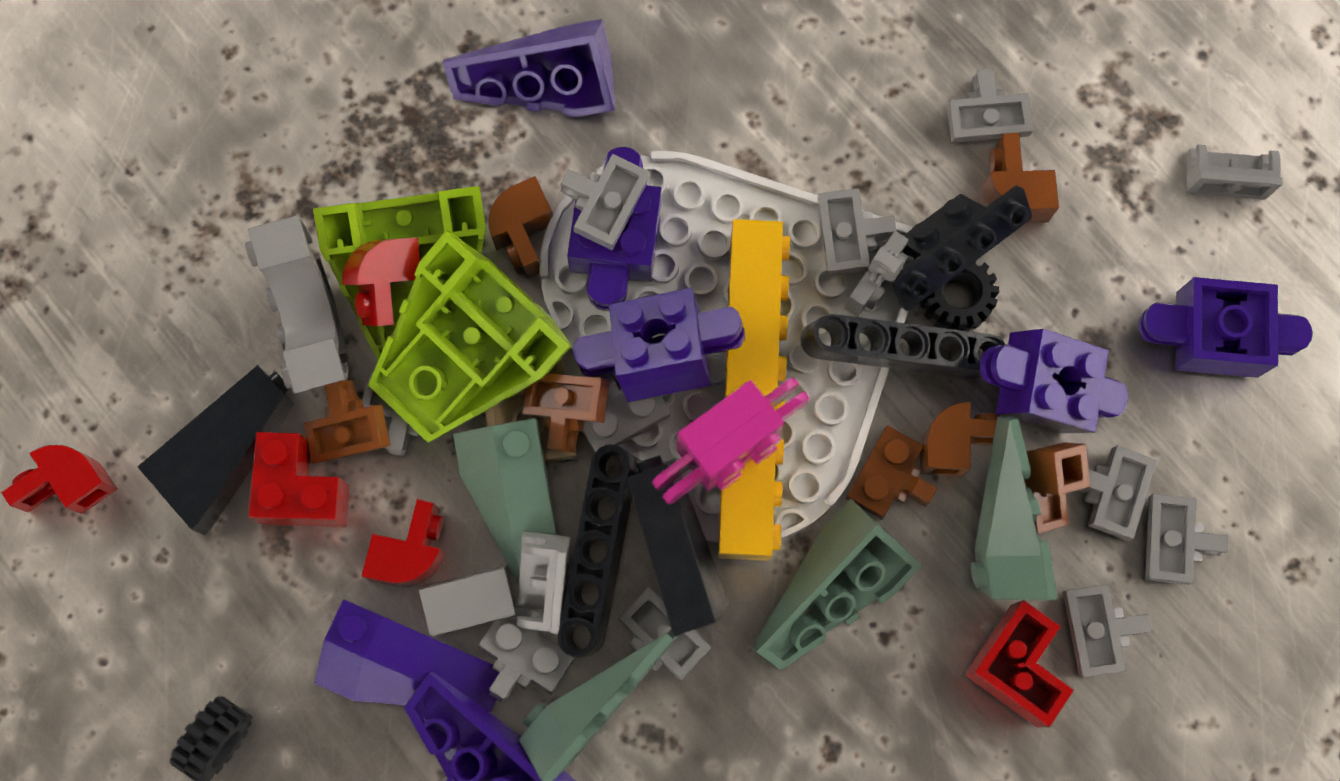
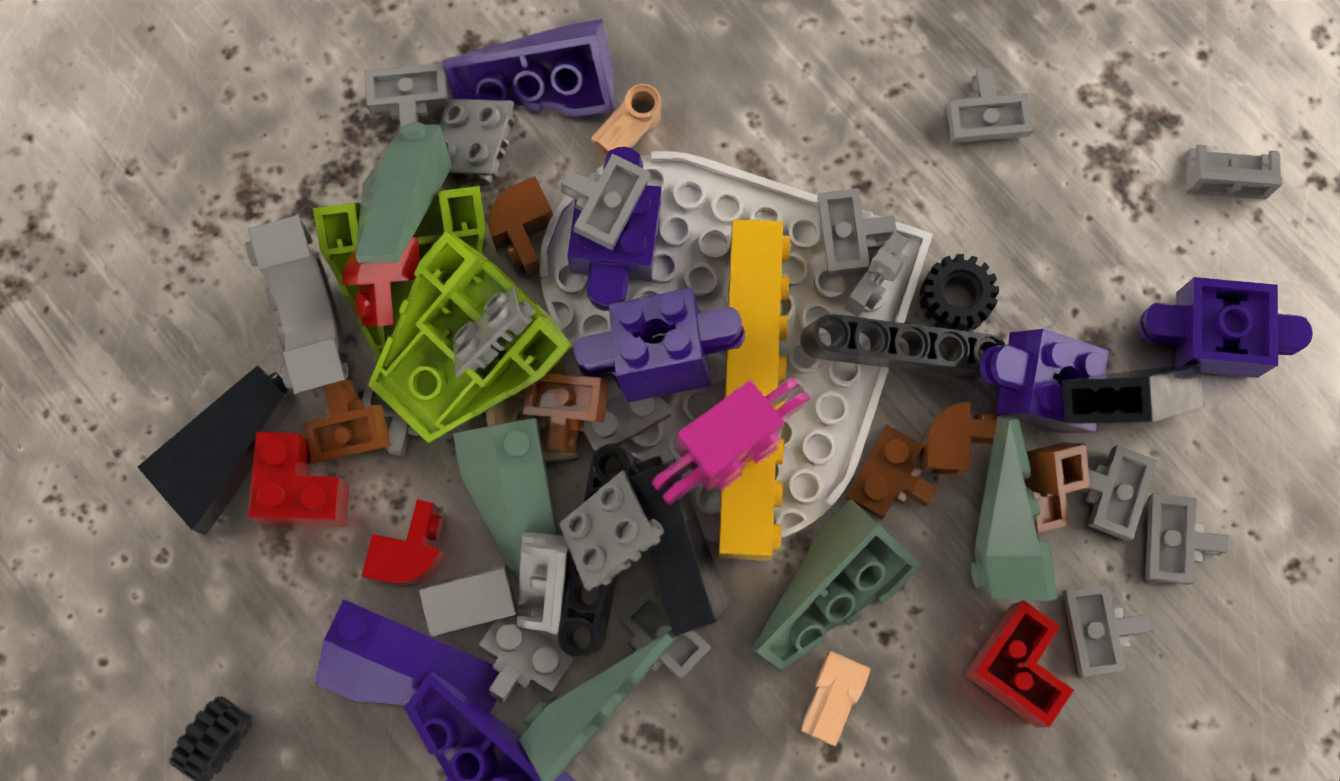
(60, 471): red brick -> none
(400, 192): none -> sand green wedge
(406, 91): none -> light grey hinge
(476, 134): none -> light grey hinge
(477, 342): none -> light grey hinge
(608, 532): none -> light grey hinge
(626, 124): none -> light nougat piece
(838, 687): none -> light nougat piece
(954, 240): black bracket -> none
(1007, 172): dark orange brick -> none
(1132, 395): none -> black slope

